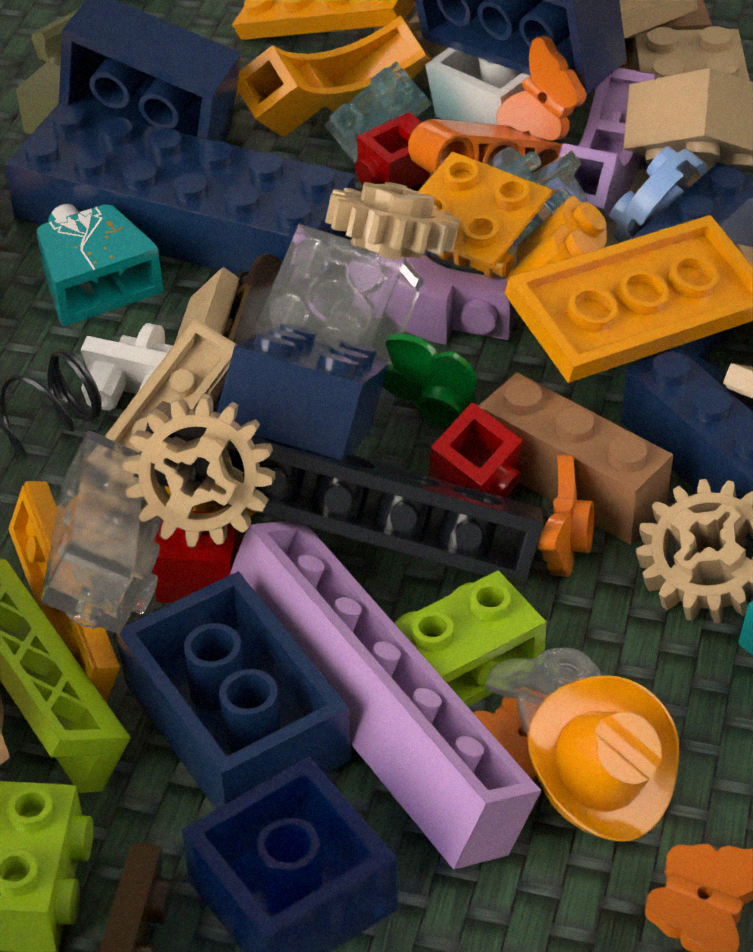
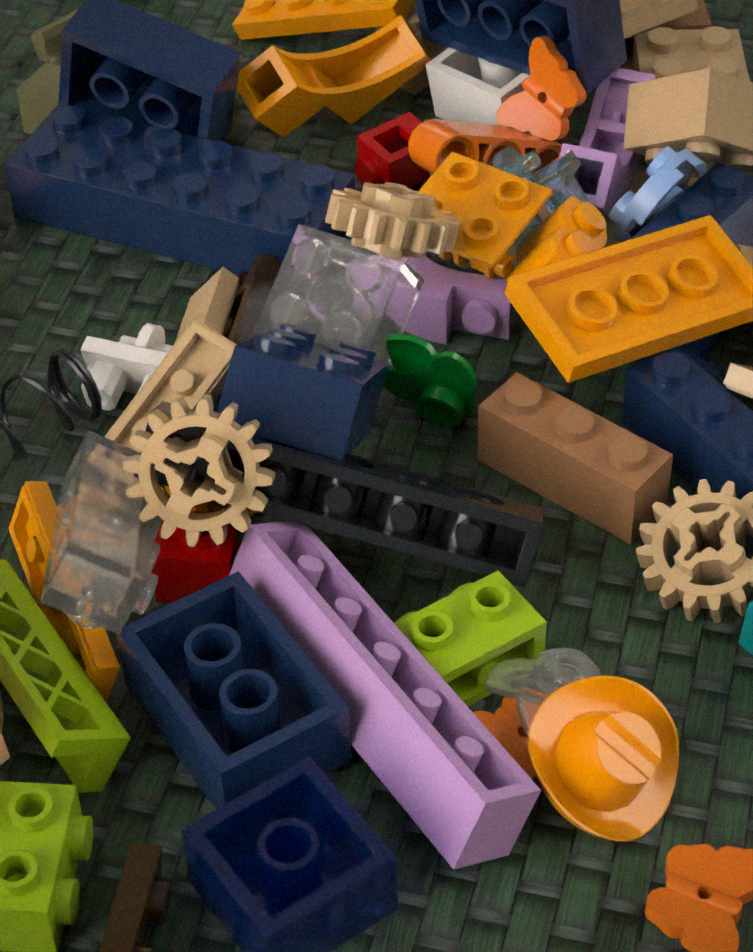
(96, 262): teal torso -> none
(384, 99): clear light blue hips -> none
(477, 453): red brick -> none
(571, 524): orange animal -> none

